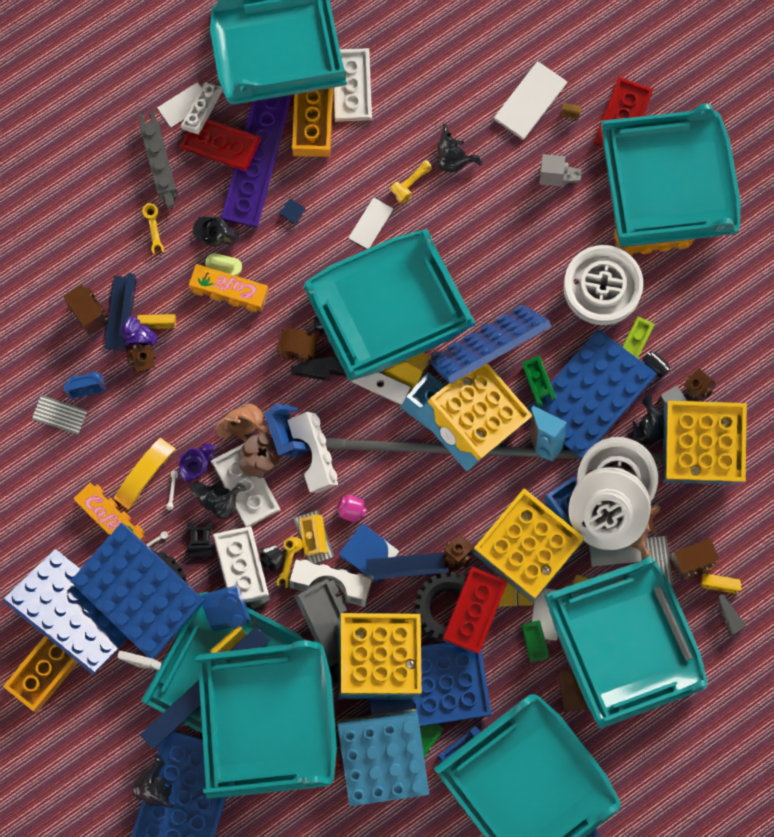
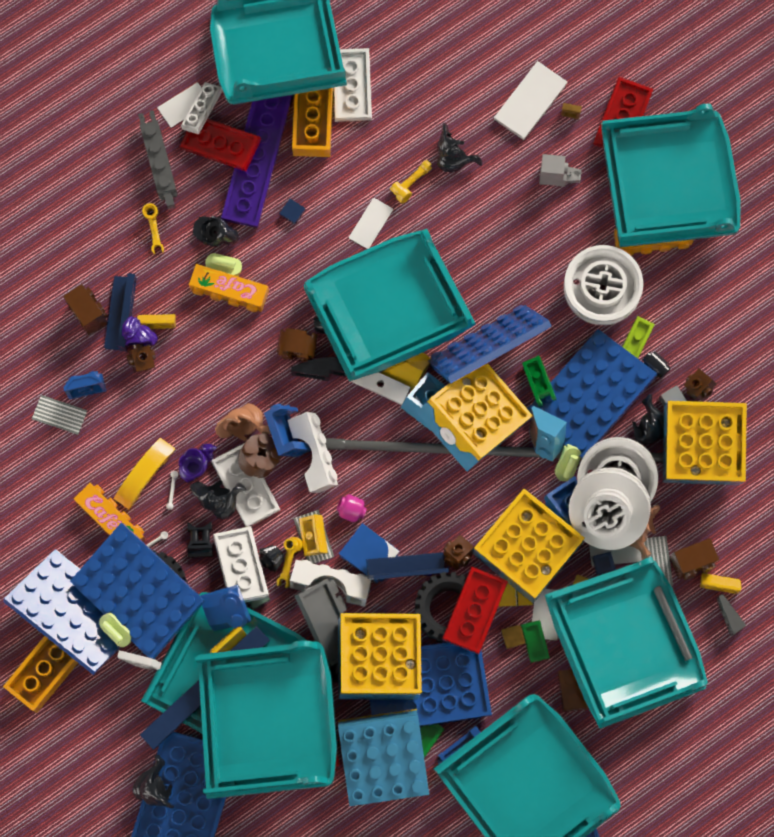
(115, 630): none -> yellowish green piece
(513, 636): none -> pearl gold tile
(567, 463): none -> yellowish green piece
(603, 563): none -> dark blue tile

